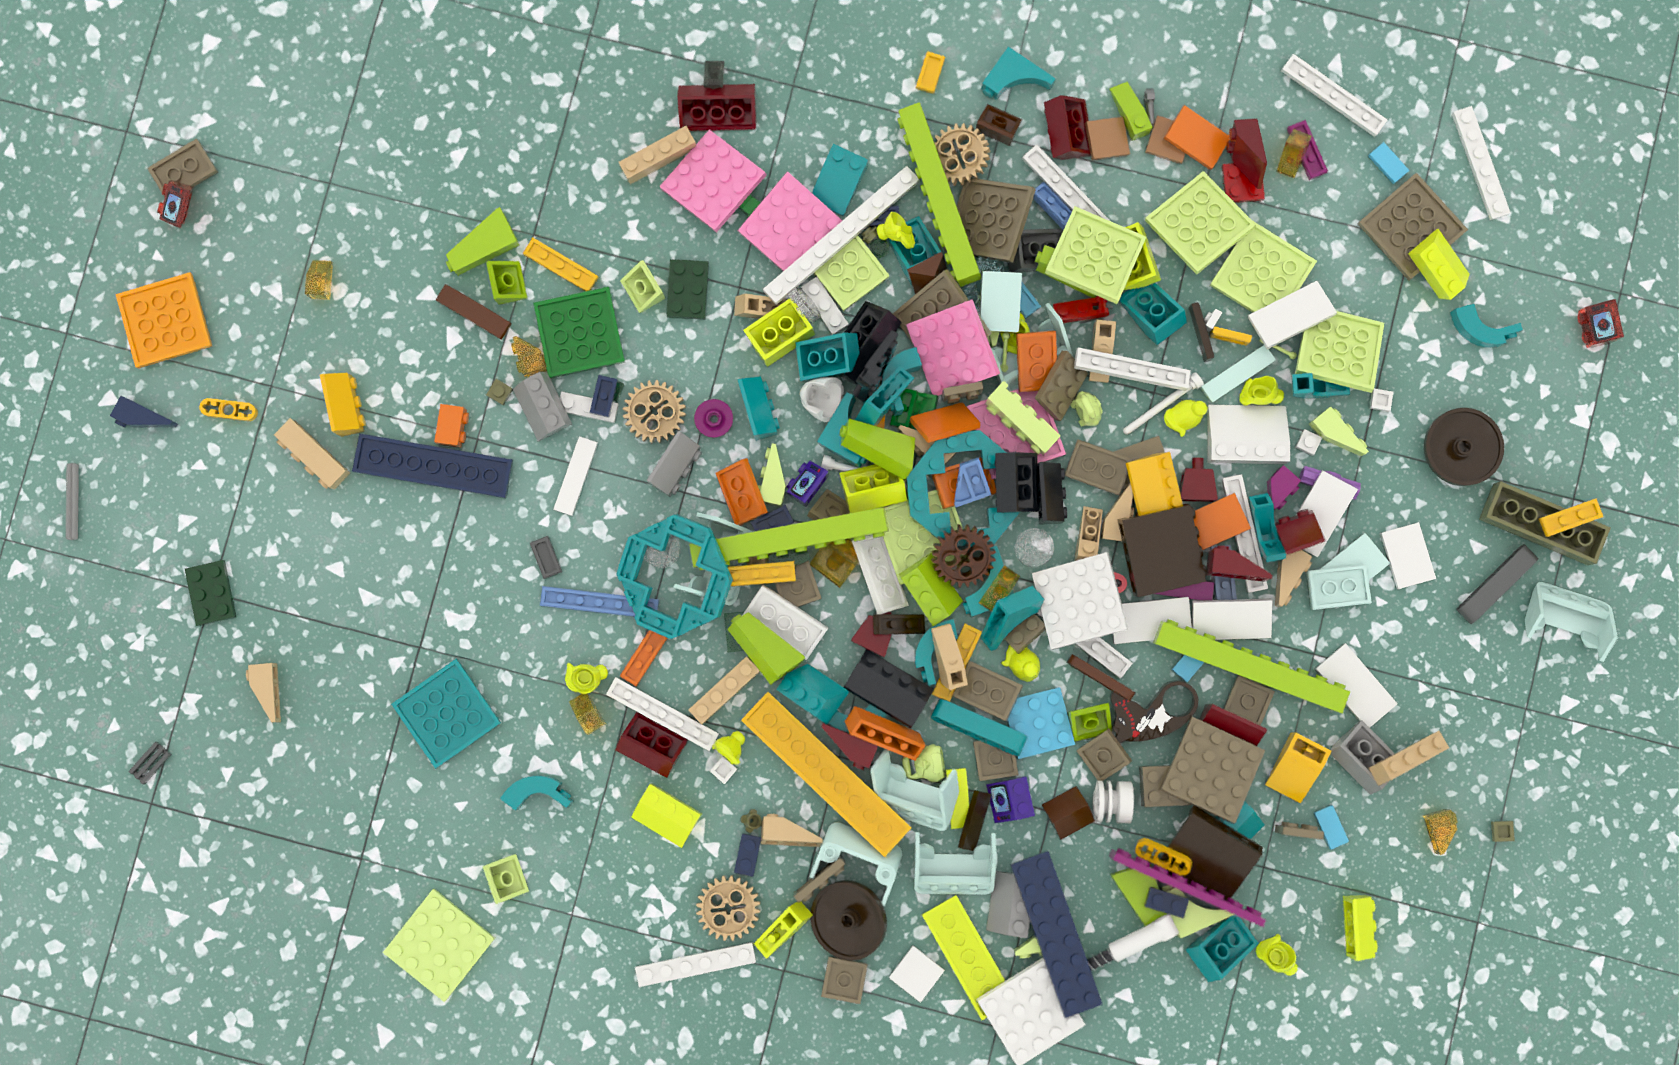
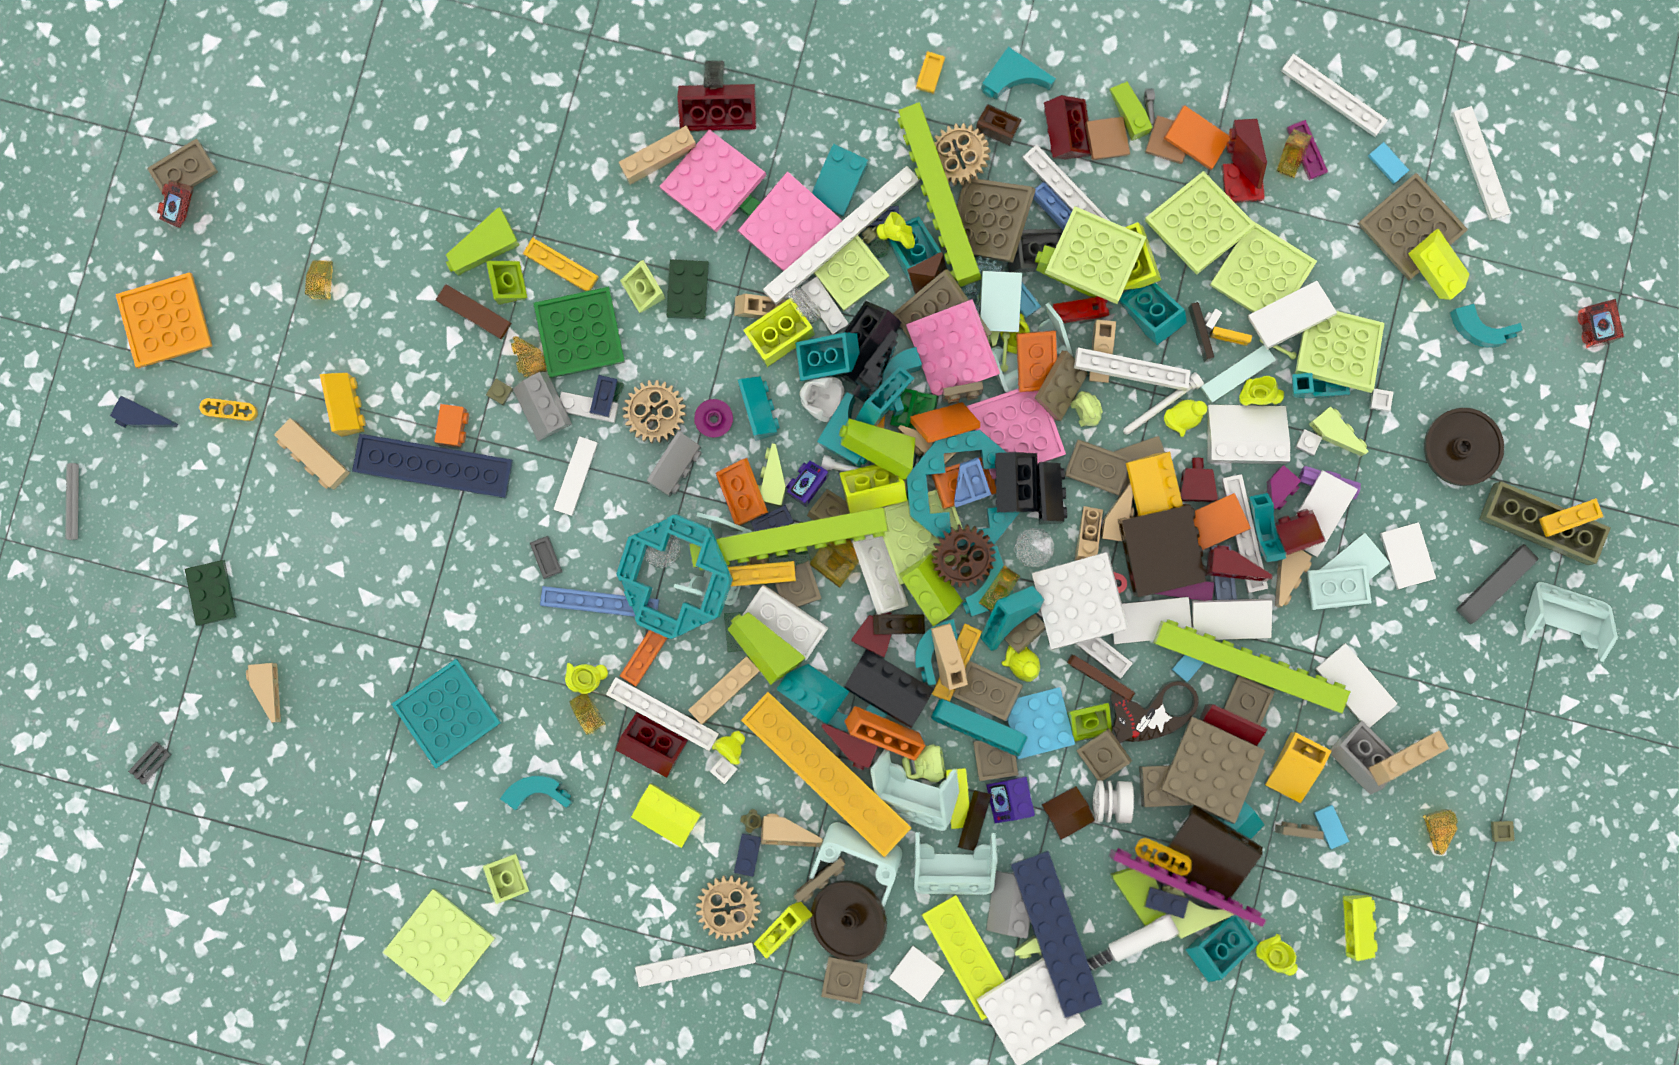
(1022, 419): yellowish green wedge -> none

